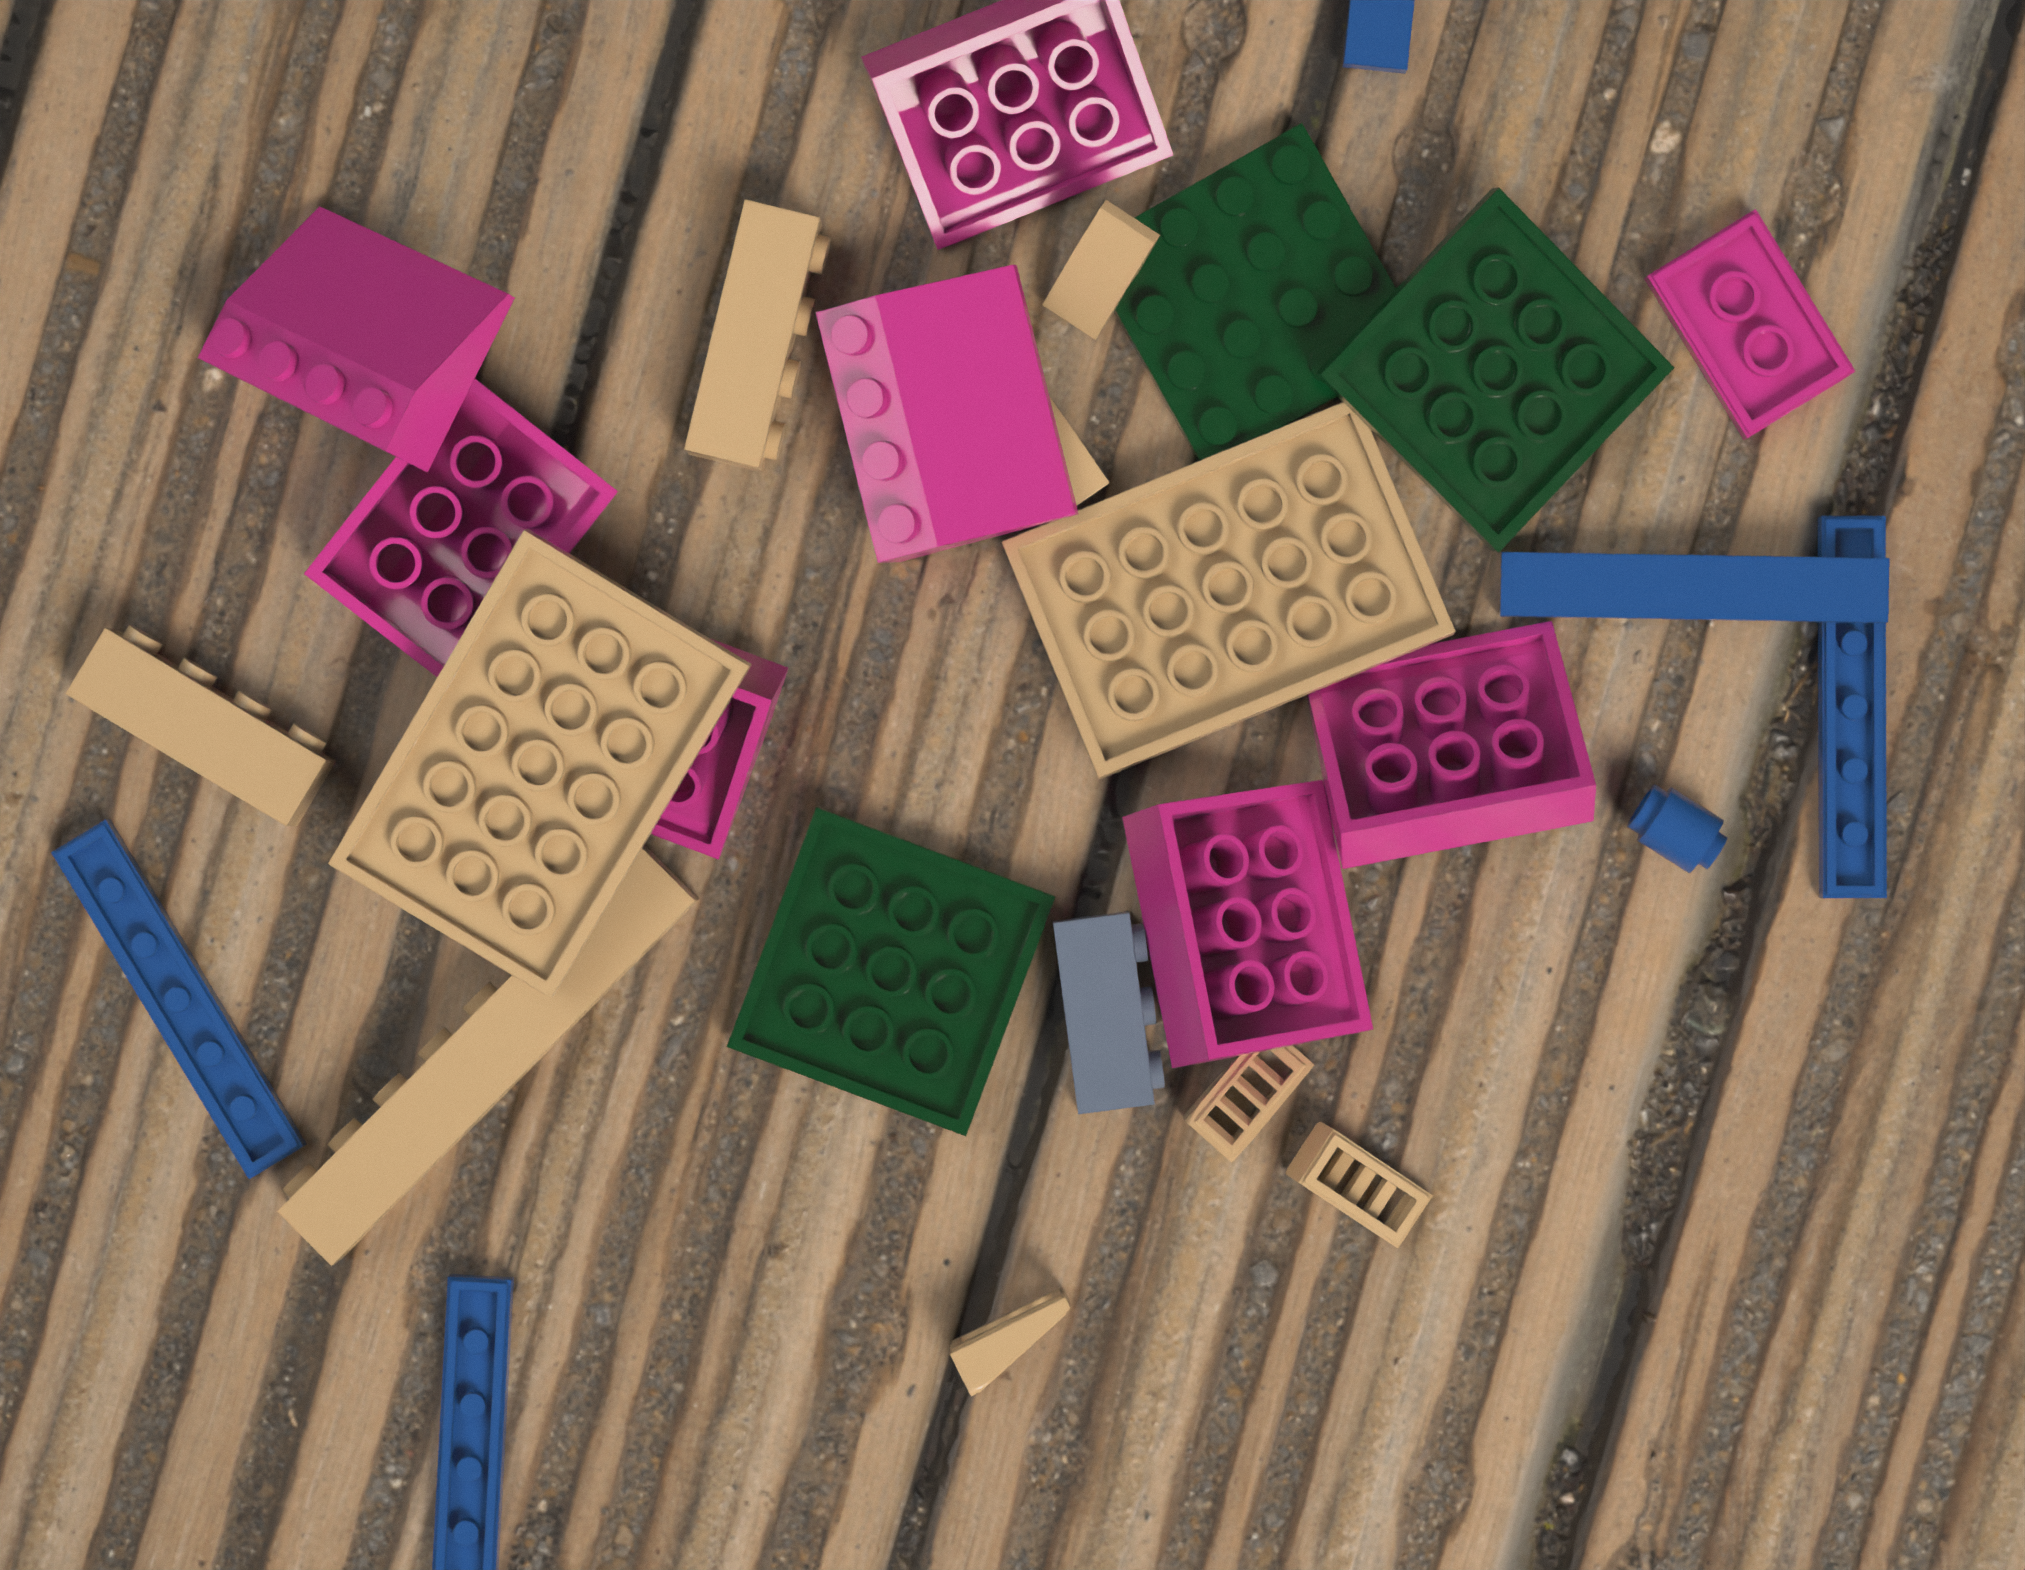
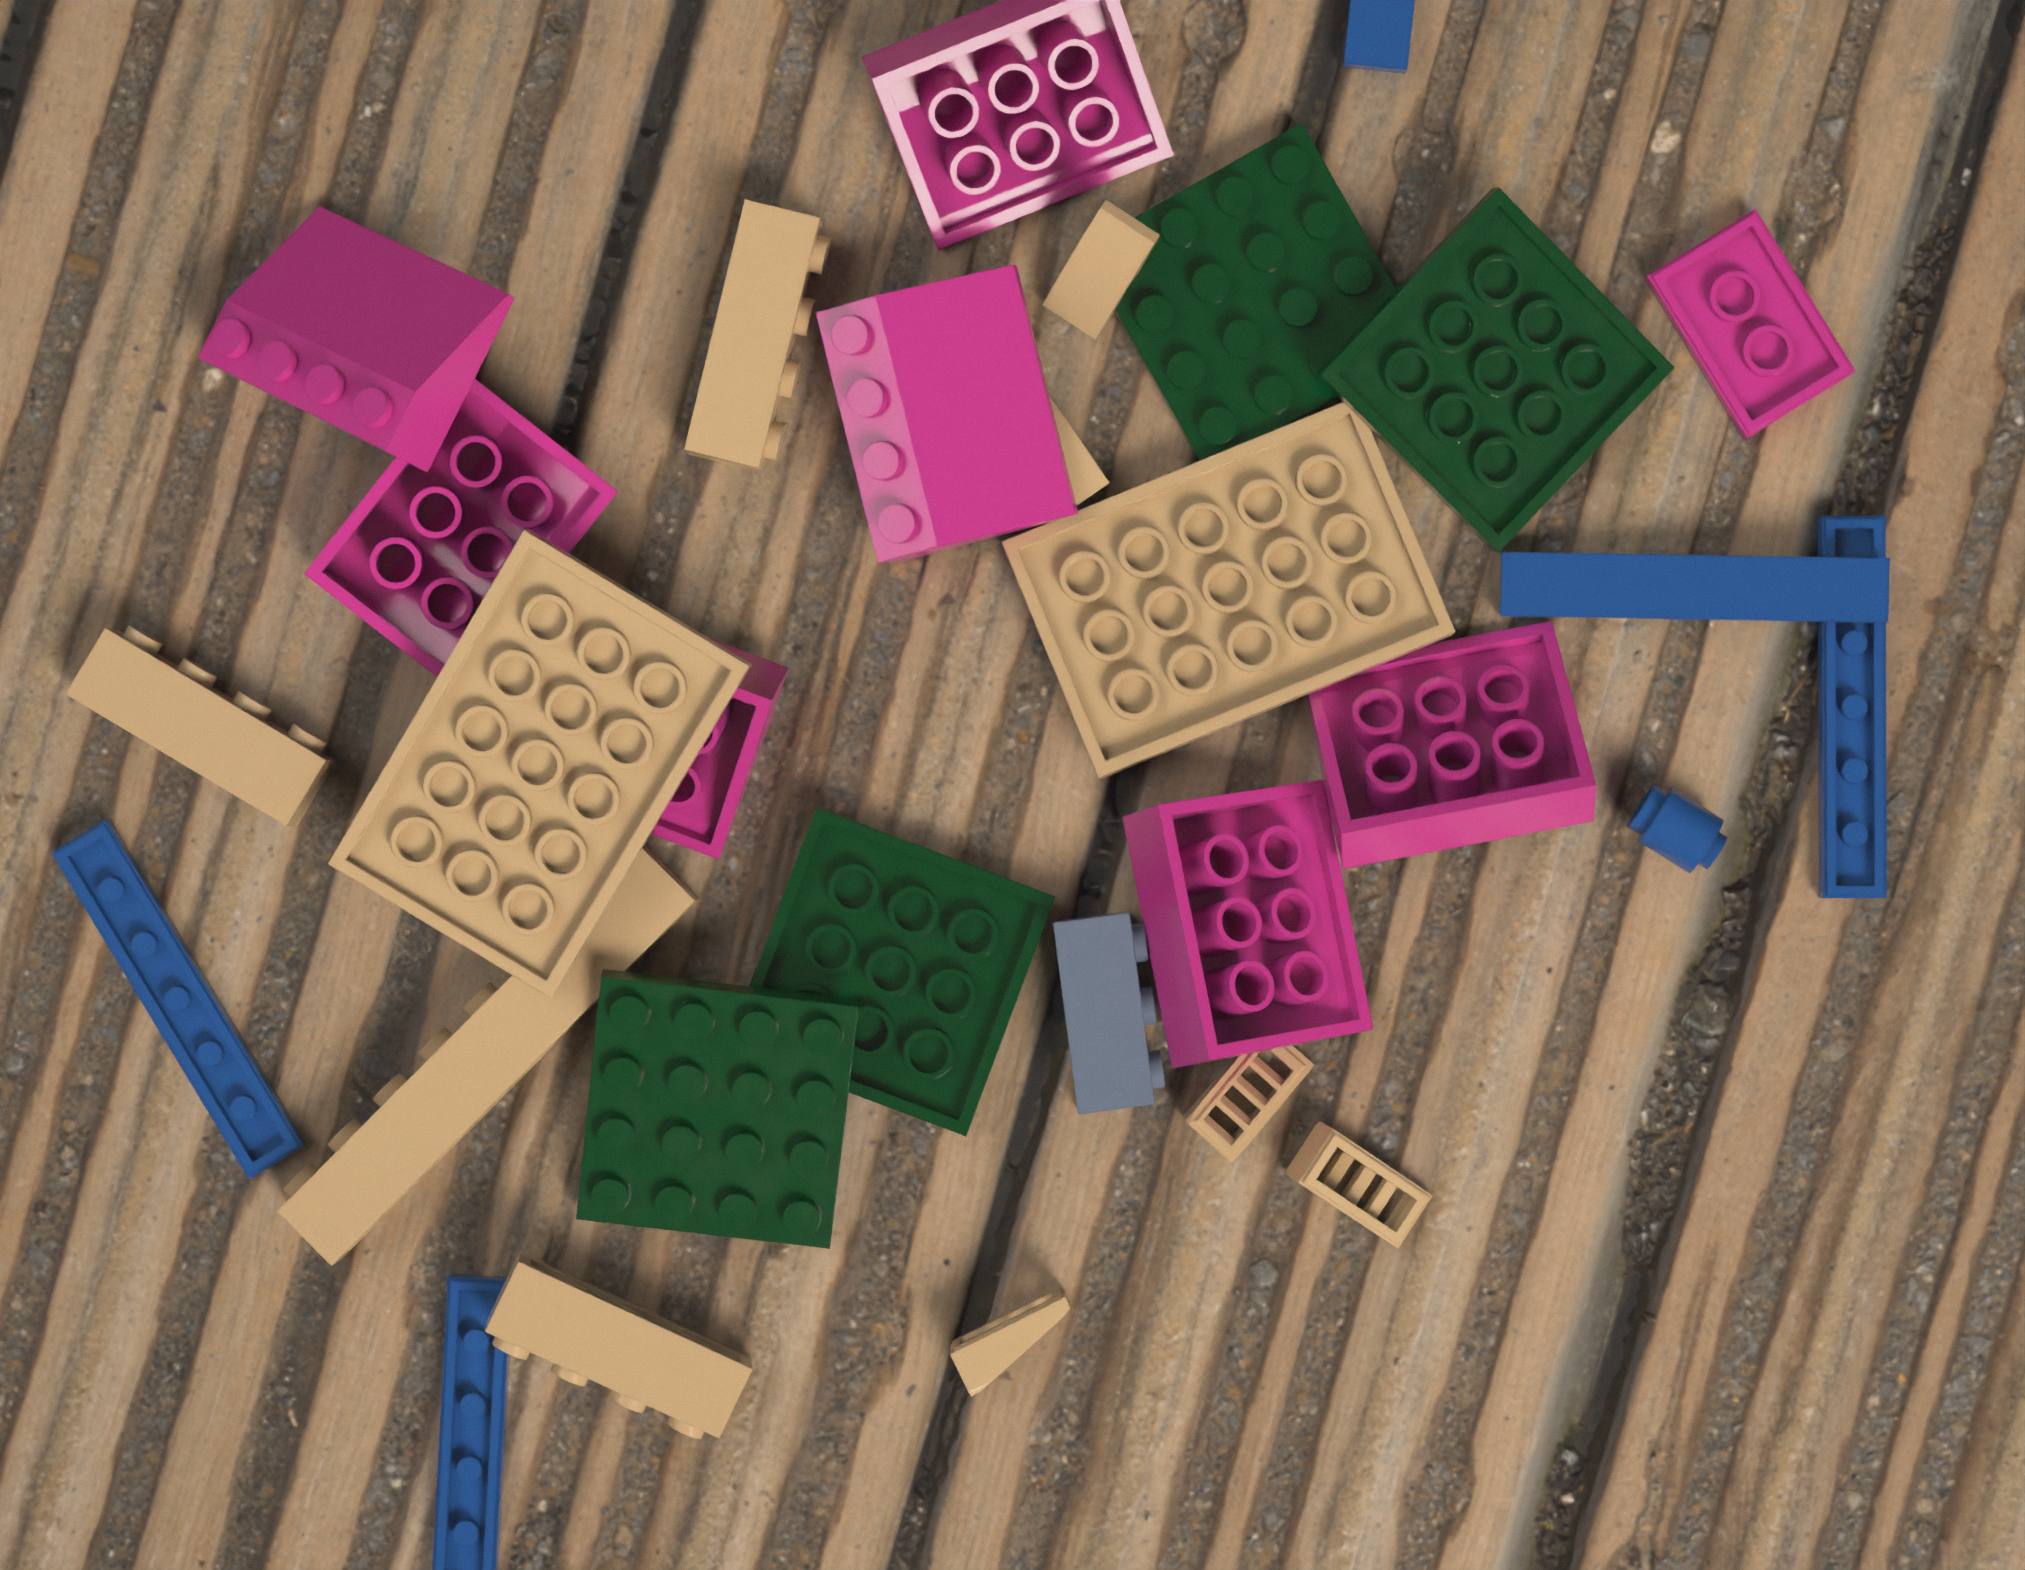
(617, 1346): none -> tan brick
(716, 1108): none -> dark green plate

